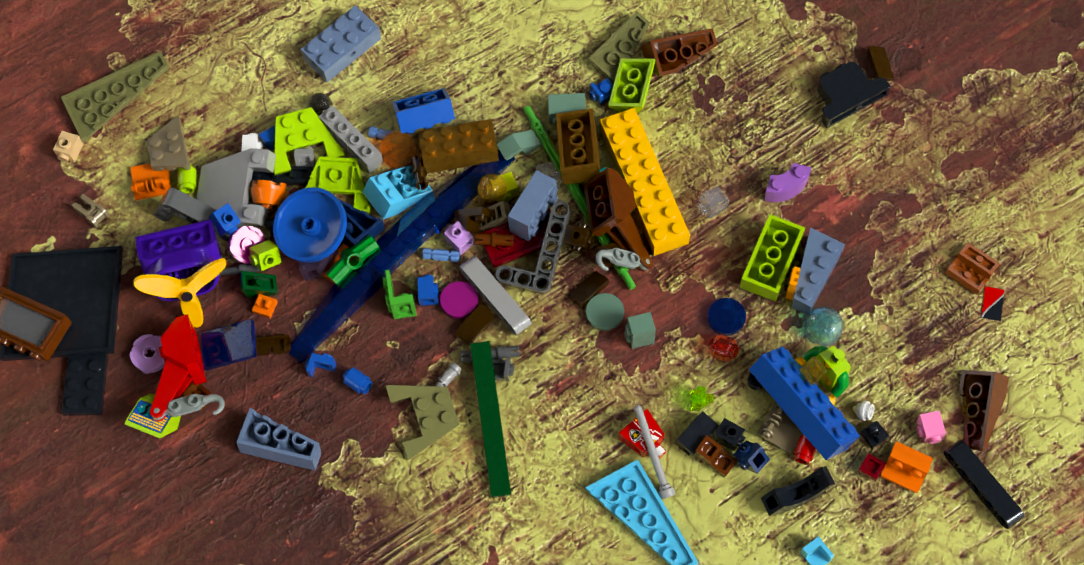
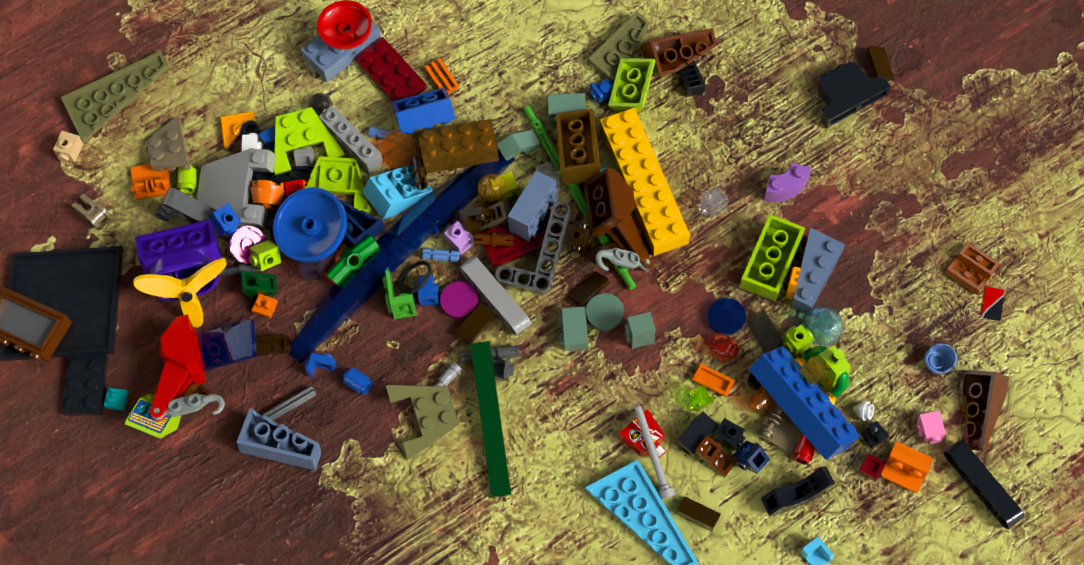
(116, 399): none -> teal tile
(139, 351): lavender plate -> none
(232, 126): none -> light orange tile
(250, 124): none -> black bush
(290, 403): none -> dark grey axle
(293, 186): none -> red panel
(344, 16): none -> red dish
(390, 71): none -> dark red plate
(421, 284): none -> black tyre
(434, 65): none -> orange tile
(574, 329): none -> sand green brick
(695, 89): none -> black slope
(698, 513): none -> dark brown slope
(713, 380): none -> orange tile
(760, 400): none -> clear orange brick
(765, 332): none -> clear smoke slope
(801, 345): none -> lime brick
(940, 358): none -> medium blue hair

